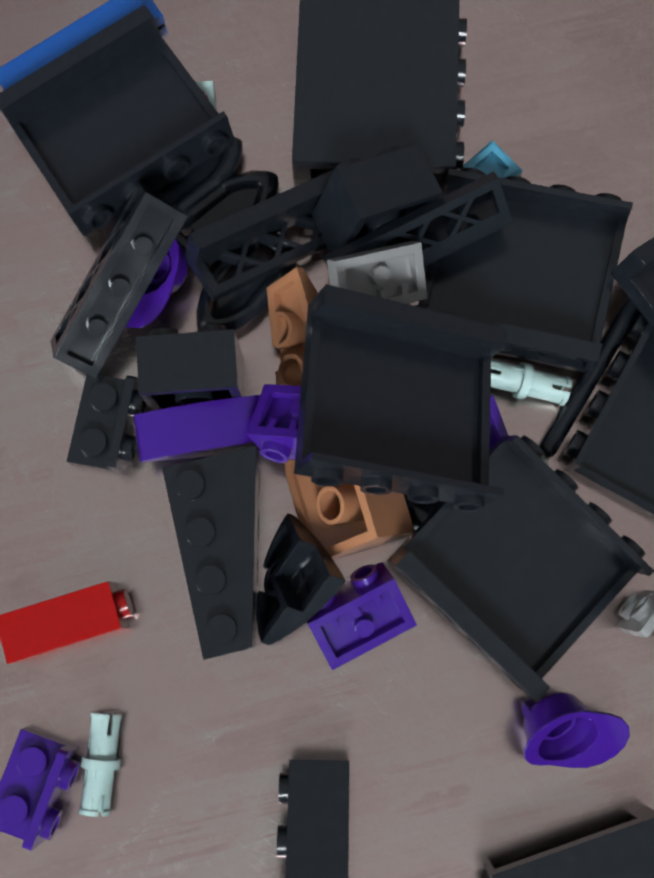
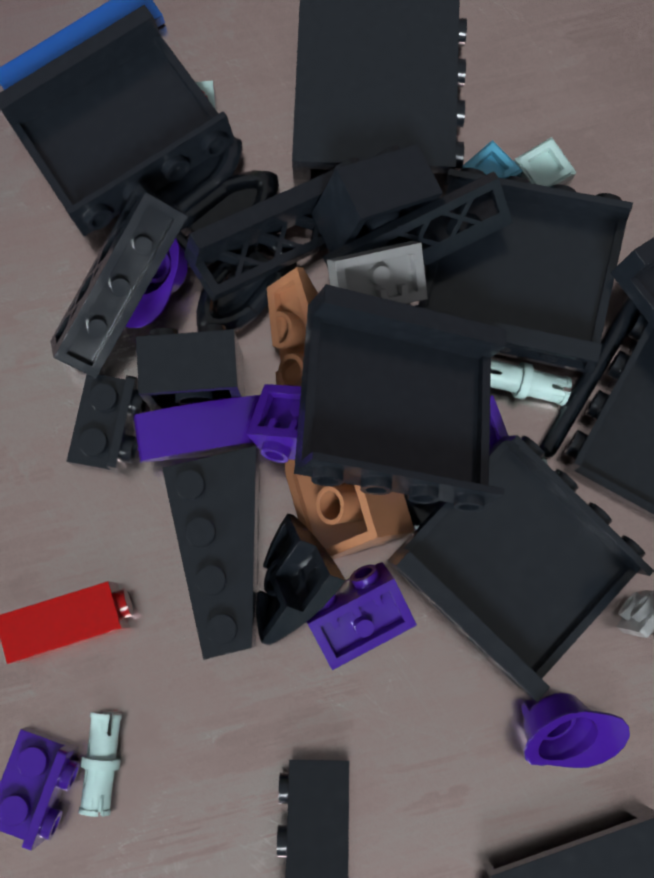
(545, 165): none -> light aqua tile

